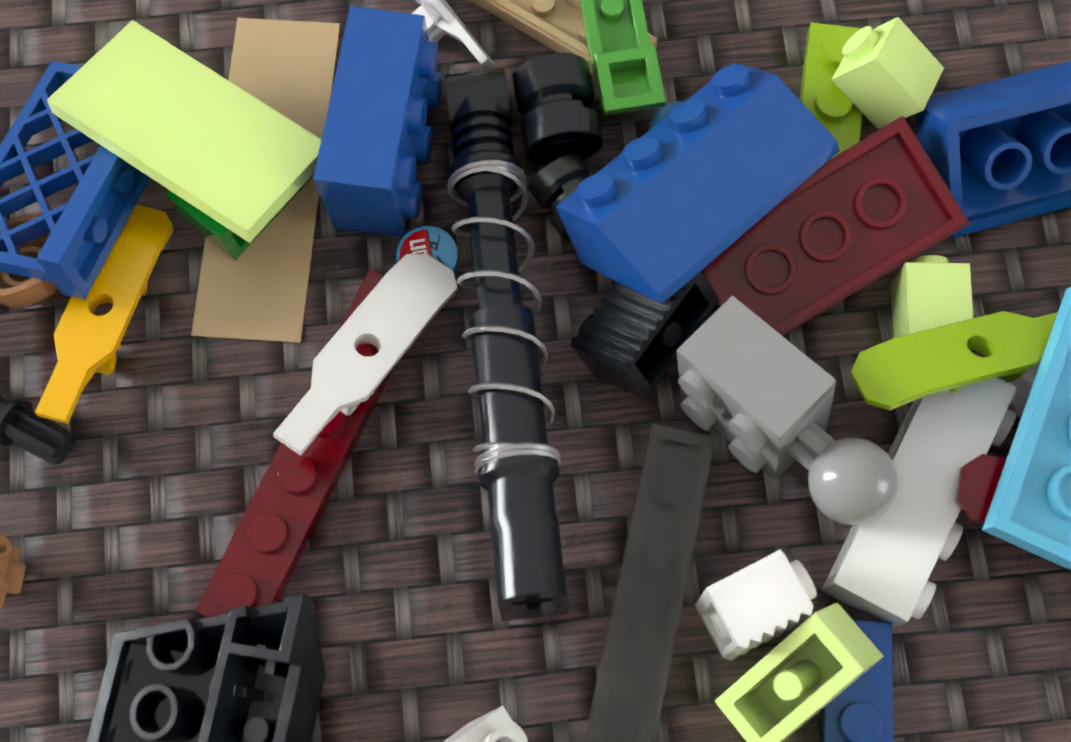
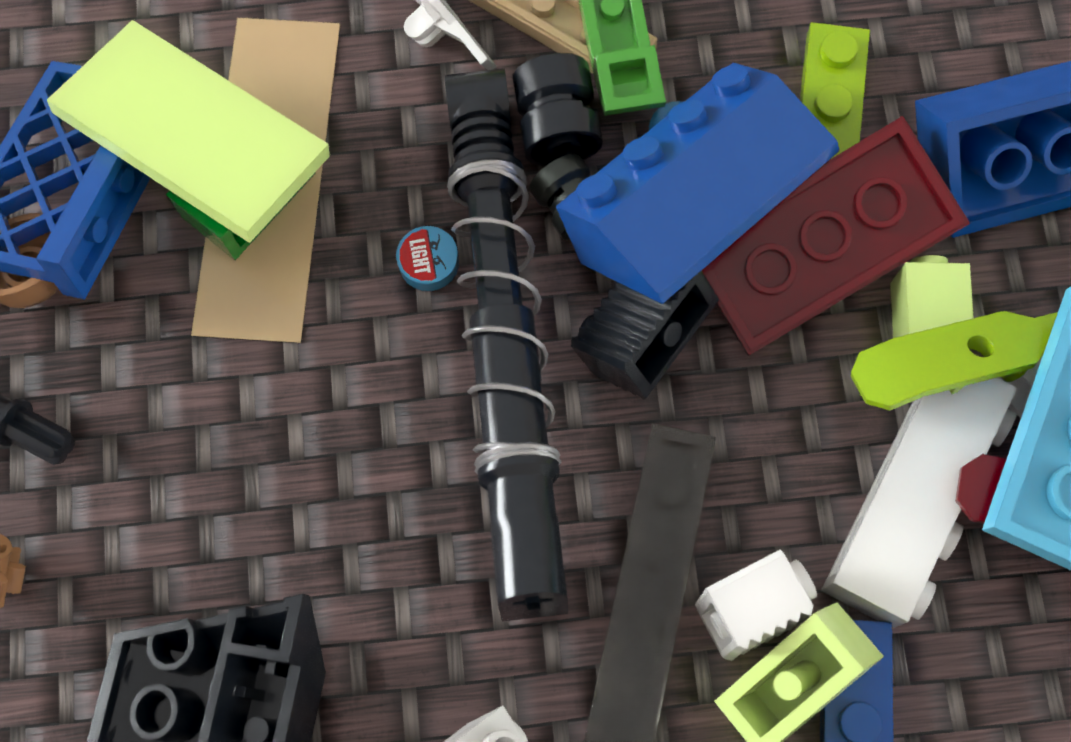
(90, 341): yellow piece -> none
(288, 504): dark red plate -> none
(378, 122): blue brick -> none
(386, 318): white piece -> none
(776, 411): light grey brick -> none
(887, 72): yellowish green brick -> none

